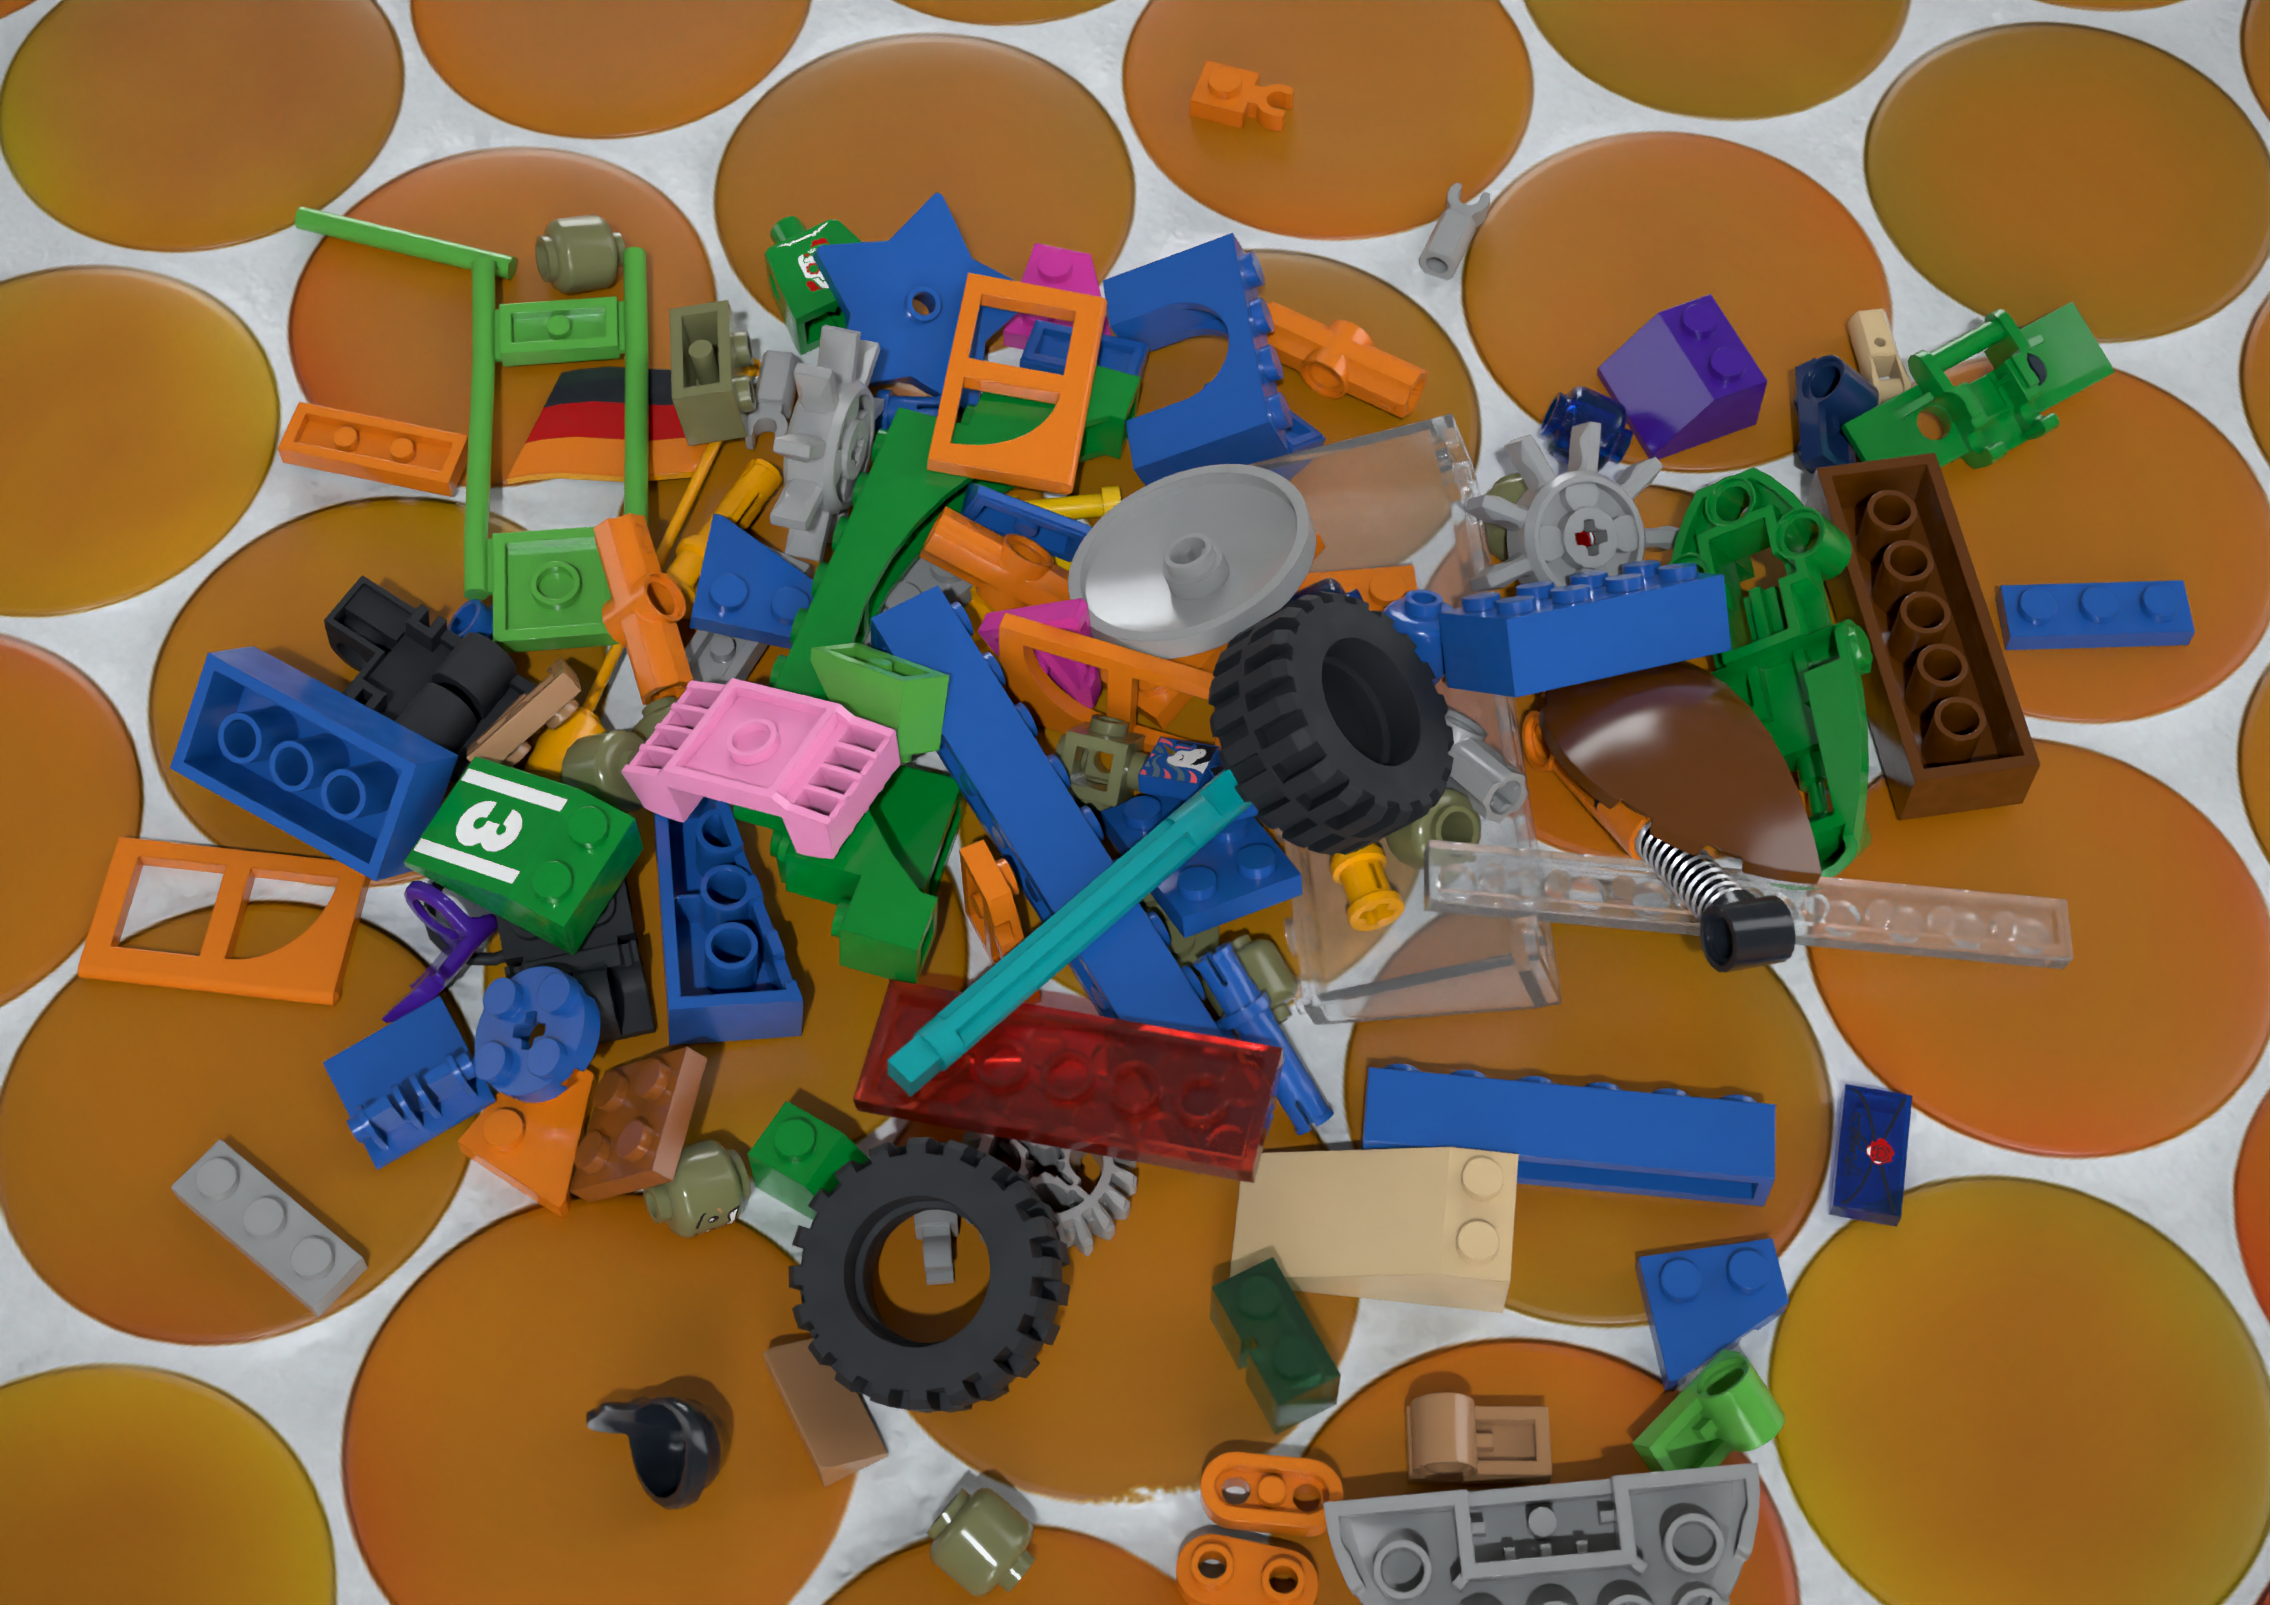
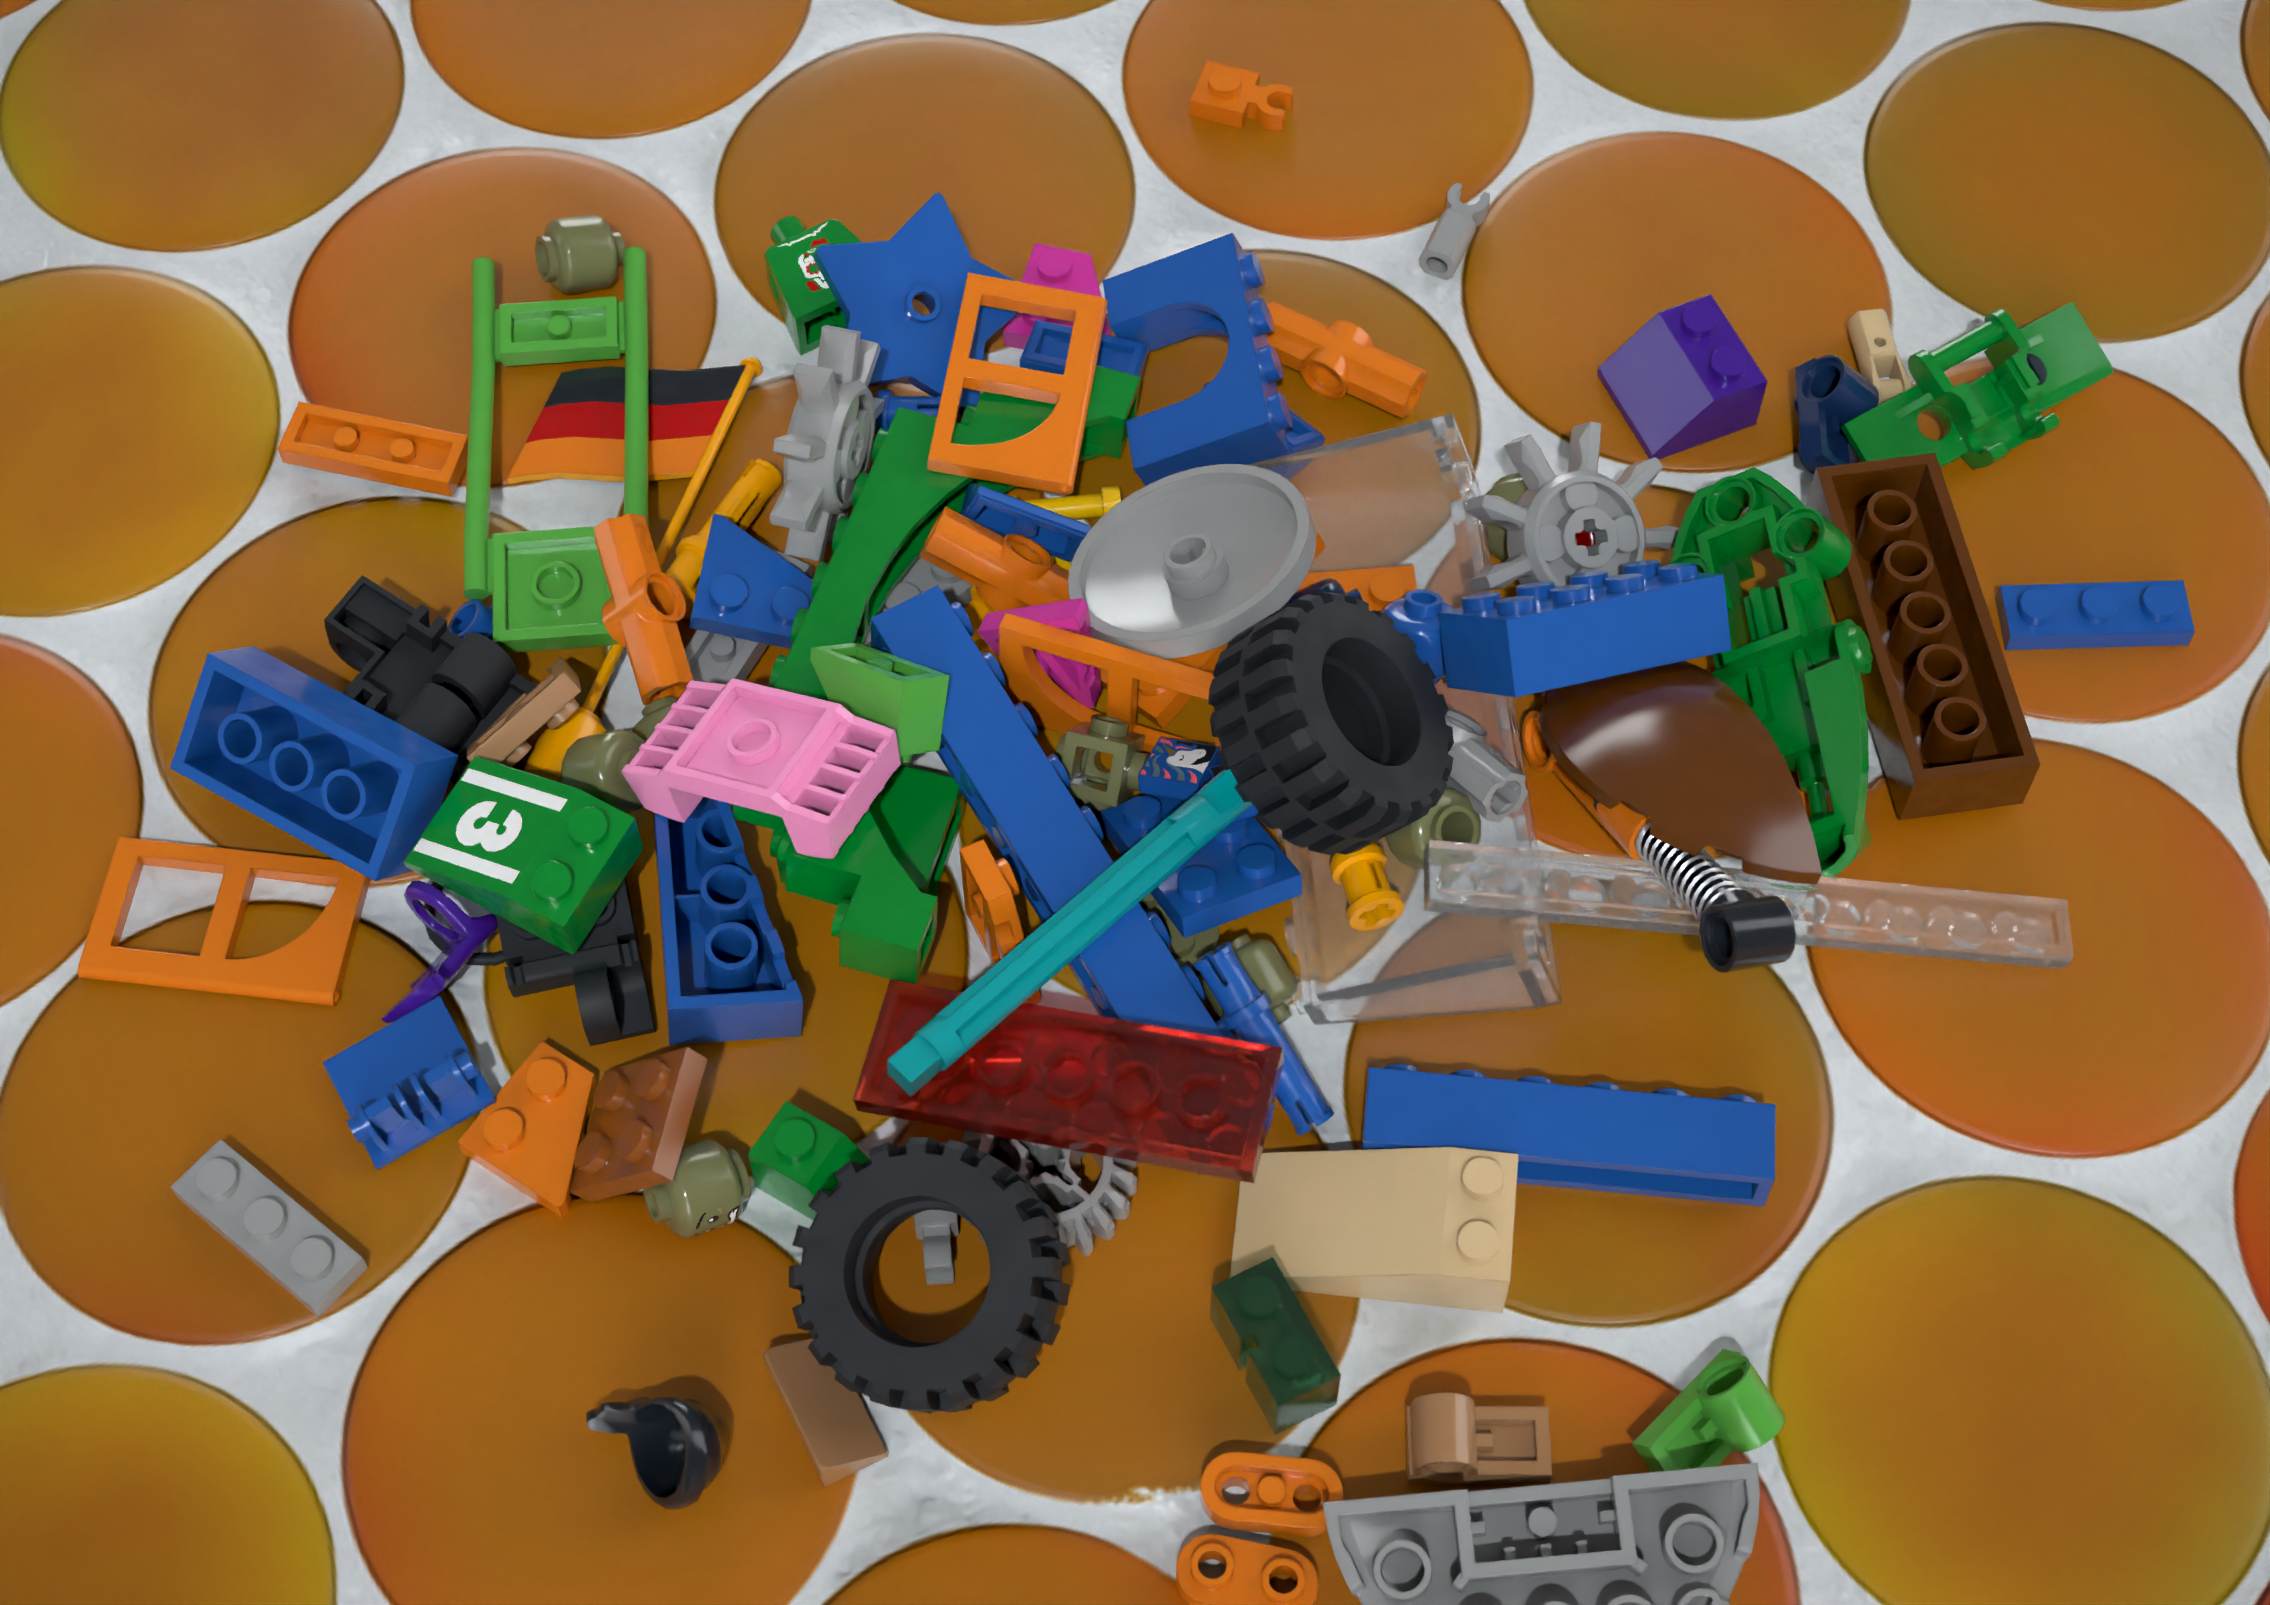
(400, 241): bright green bar -> none
(510, 1016): blue plate -> none
(709, 372): olive brick -> none
(773, 396): light grey bar -> none
(981, 1542): olive head -> none
(1580, 407): clear blue head -> none
(1708, 1301): blue wing -> none
(1870, 1155): clear blue tile -> none

